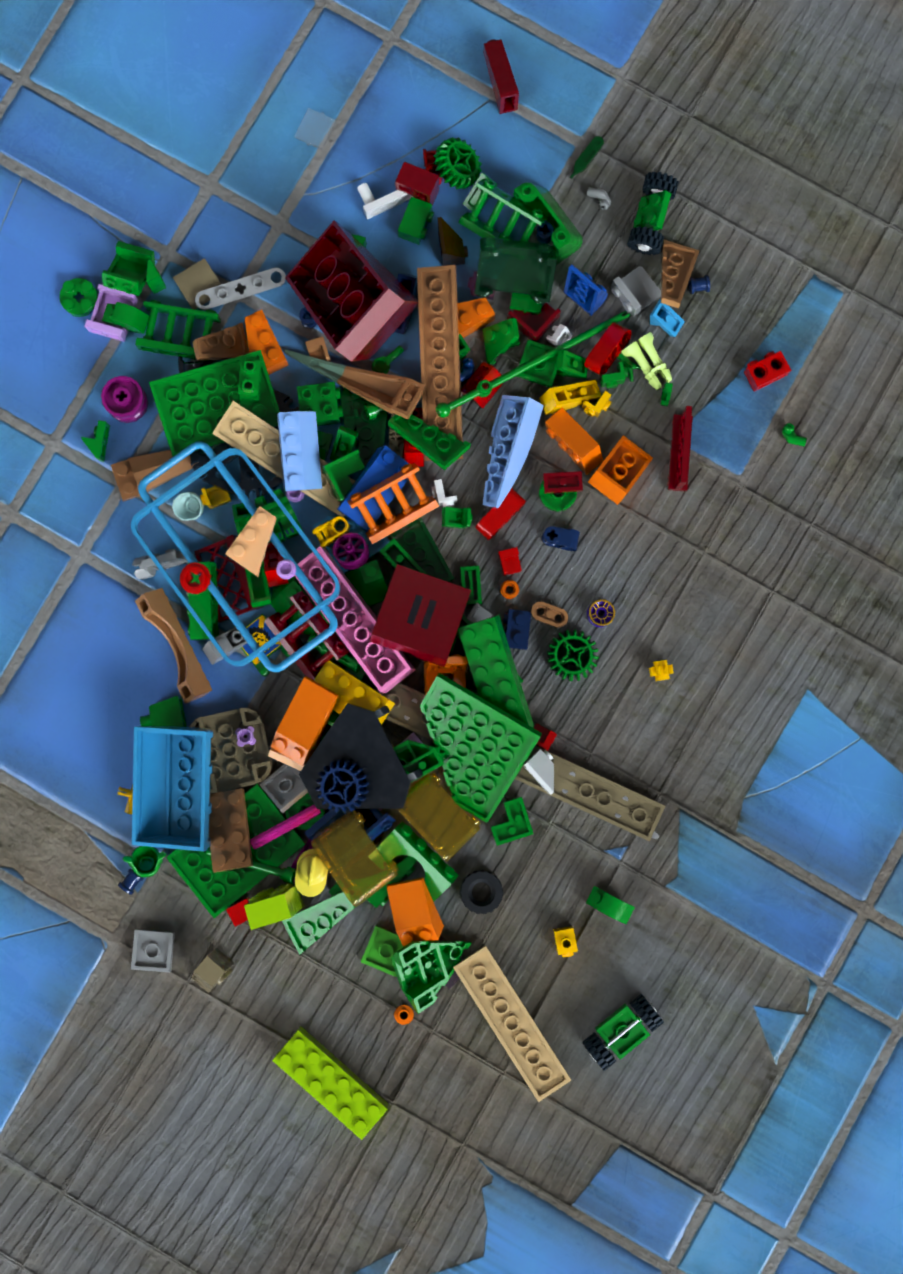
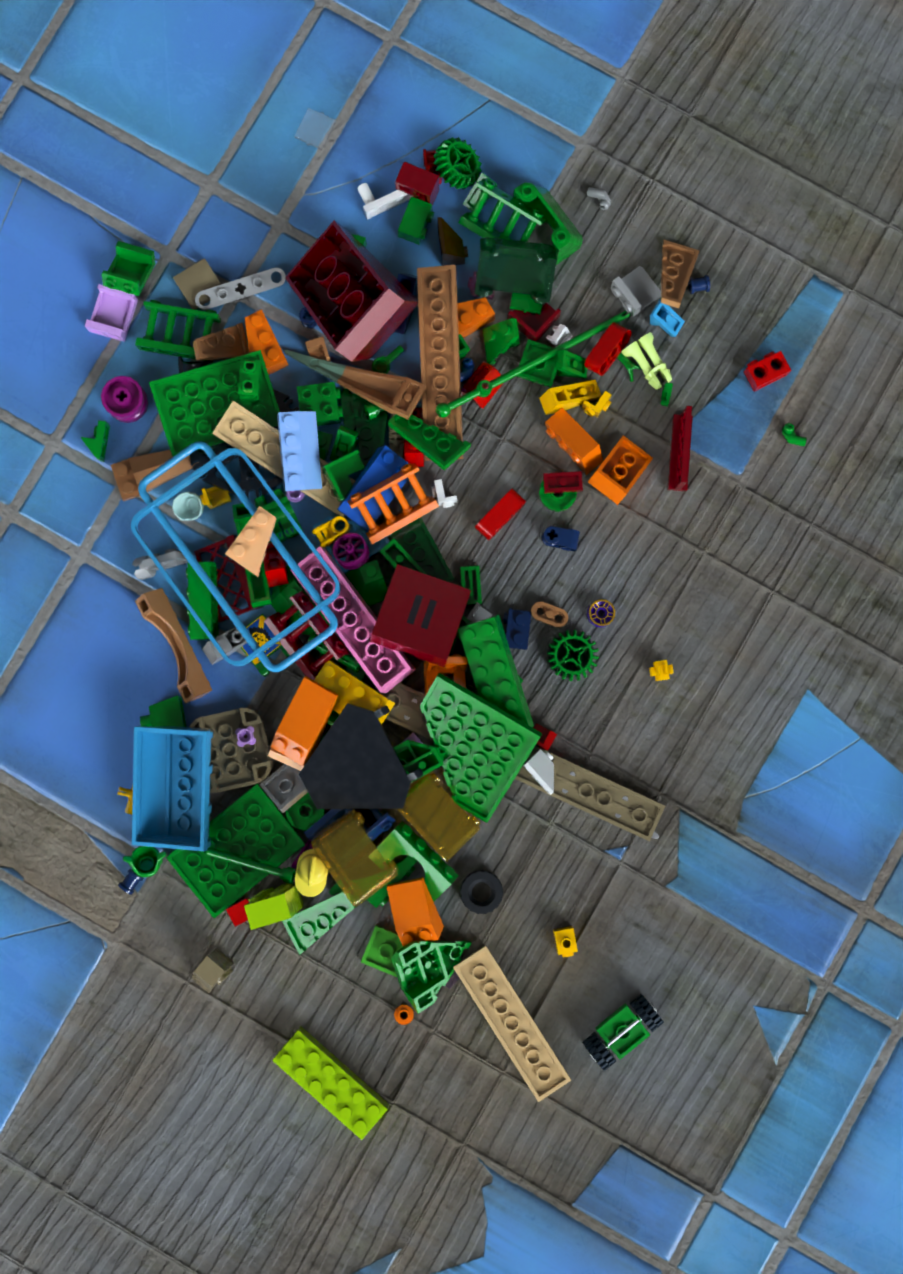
(71, 289): green plate -> none
(126, 316): green brick -> none
(152, 950): light grey plate -> none
(154, 278): green slope -> none
(186, 578): red gear -> none
(229, 831): medium nougat plate -> none
(284, 827): dark pink axle -> none
(286, 569): lavender plate -> none
(345, 793): dark blue gear -> none
(456, 517): green bracket -> none
(501, 76): dark red slope -> none
(509, 561): red panel -> none
(511, 583): orange plate -> none
(512, 440): light blue wedge -> none
(516, 827): green plate -> none
(544, 239): dark blue bush -> none
(584, 290): blue slope -> none
(587, 155): dark green piece -> none
(610, 905): green brick -> none
(614, 379): green bracket -> none
(652, 212): plate -> none

